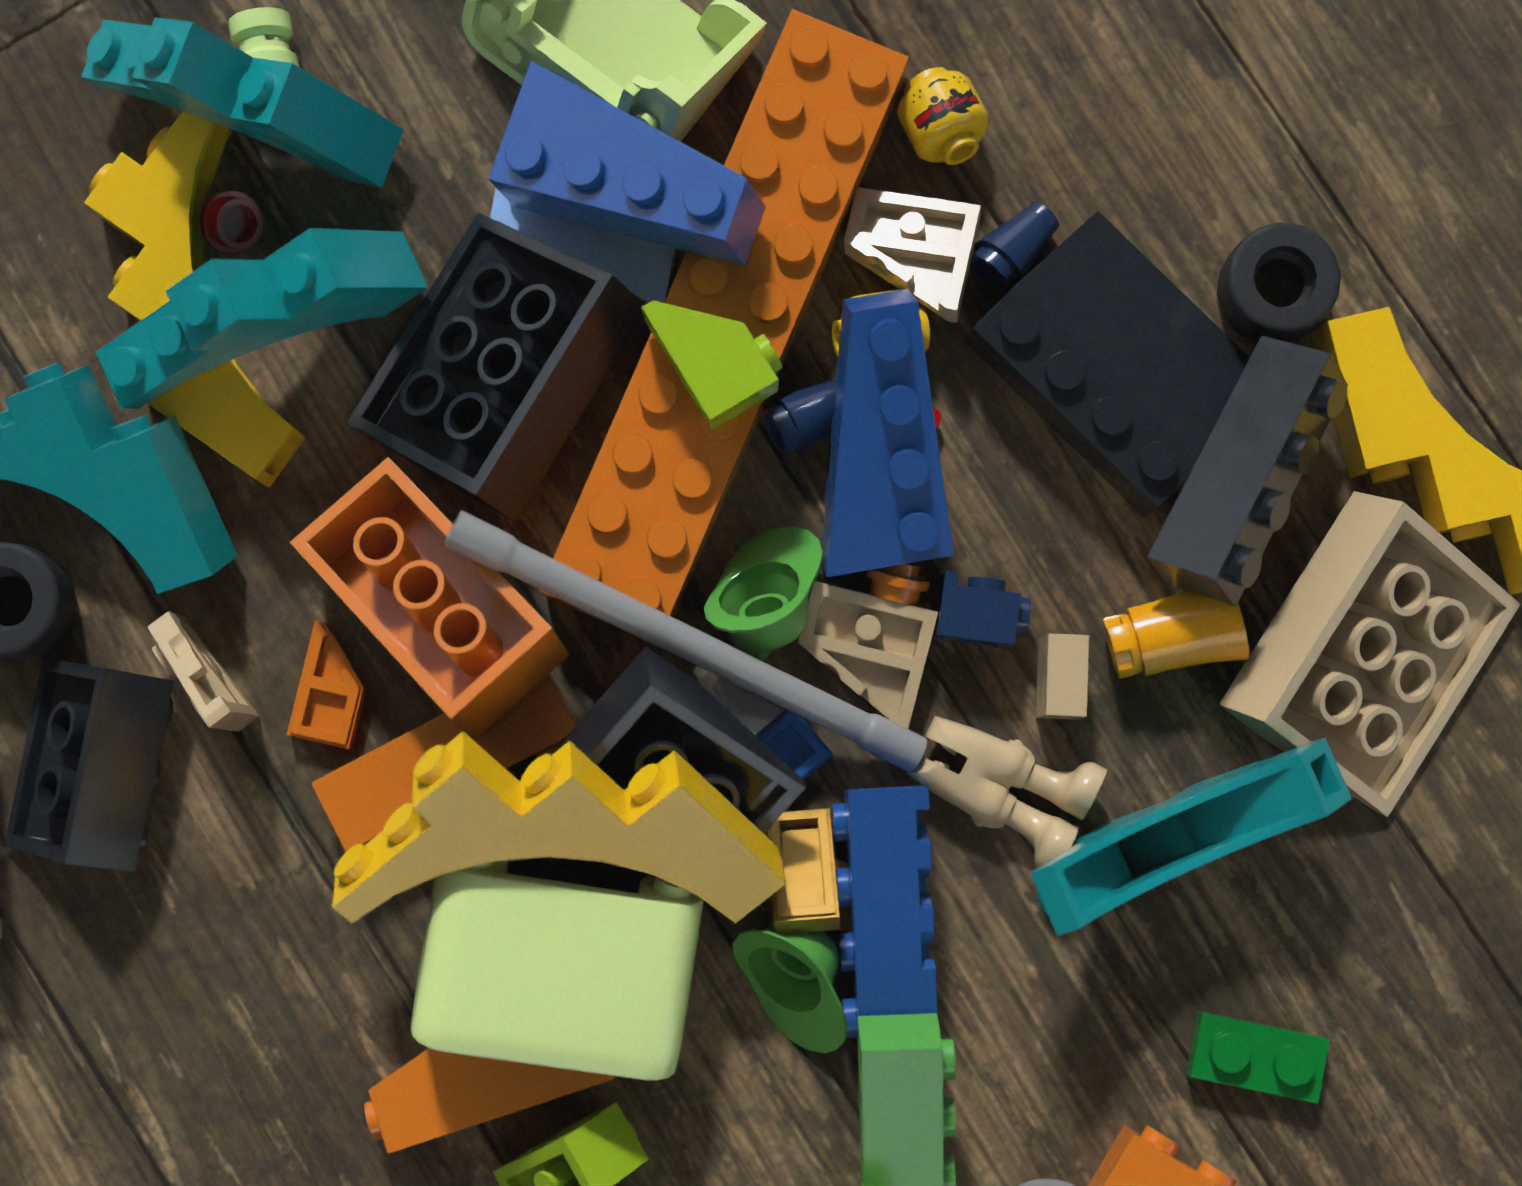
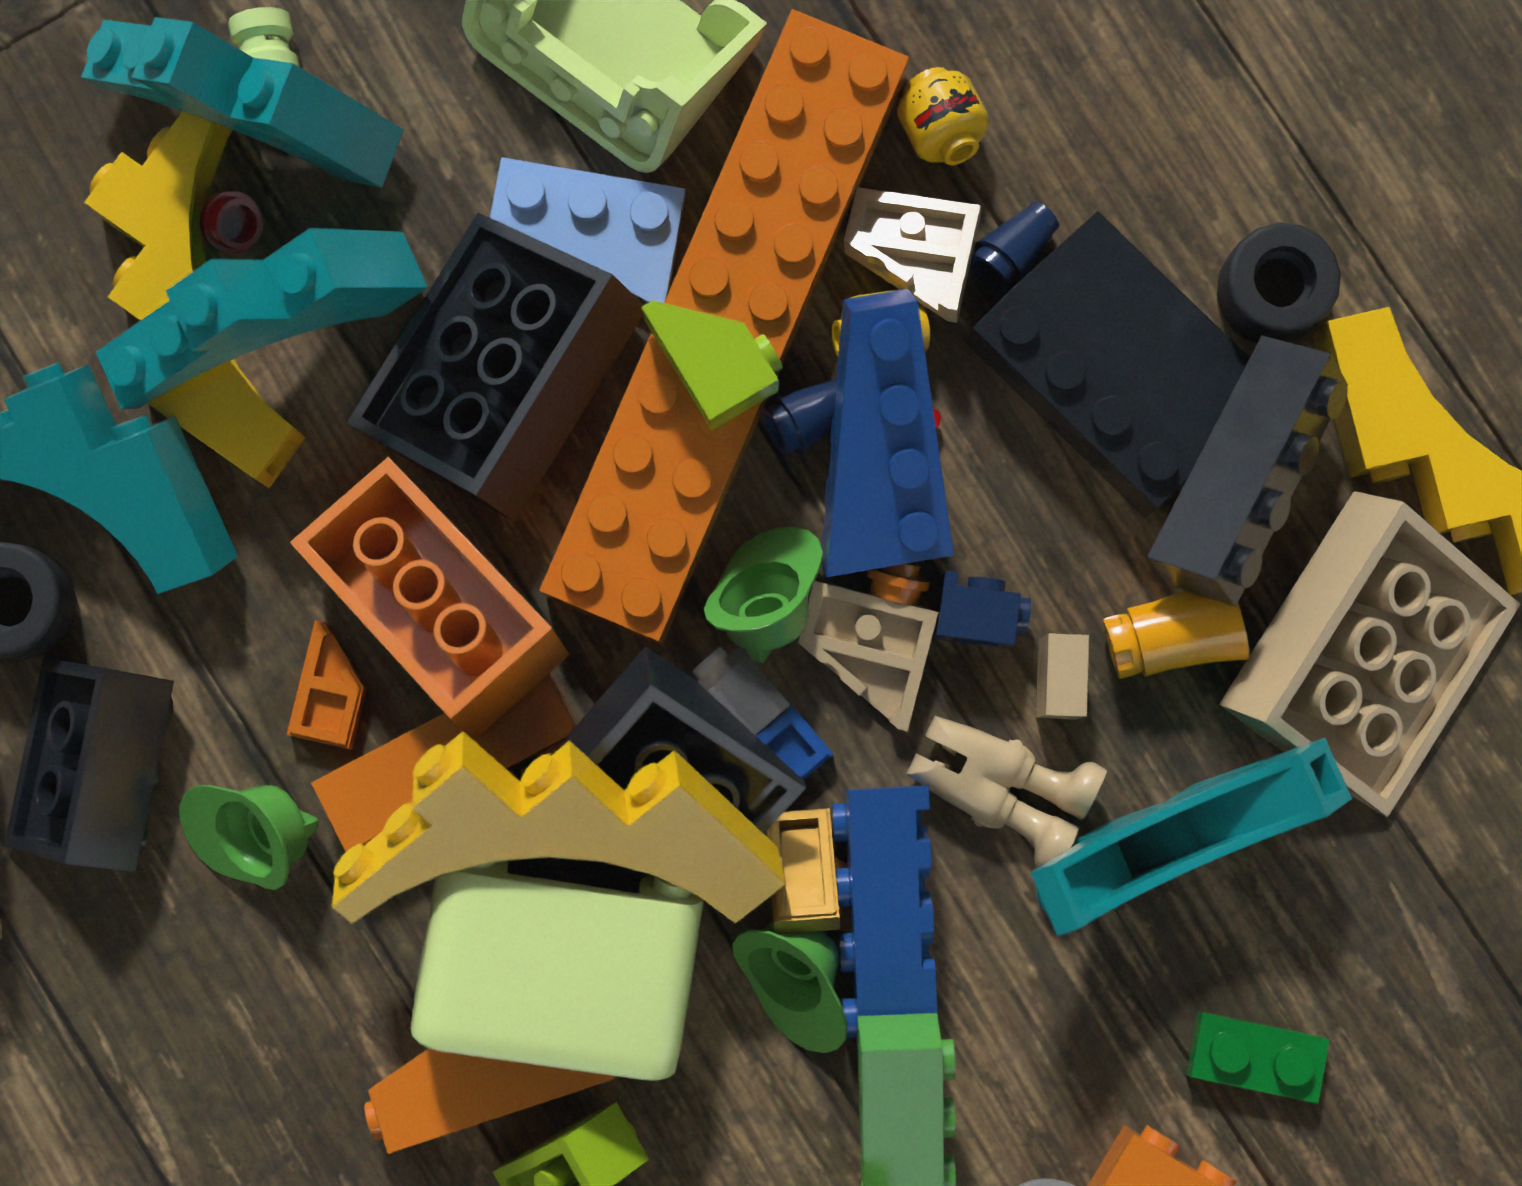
(200, 673): tan wing -> none
(246, 831): none -> bright green piece
(506, 554): light grey piece -> none
(615, 173): blue wedge -> none

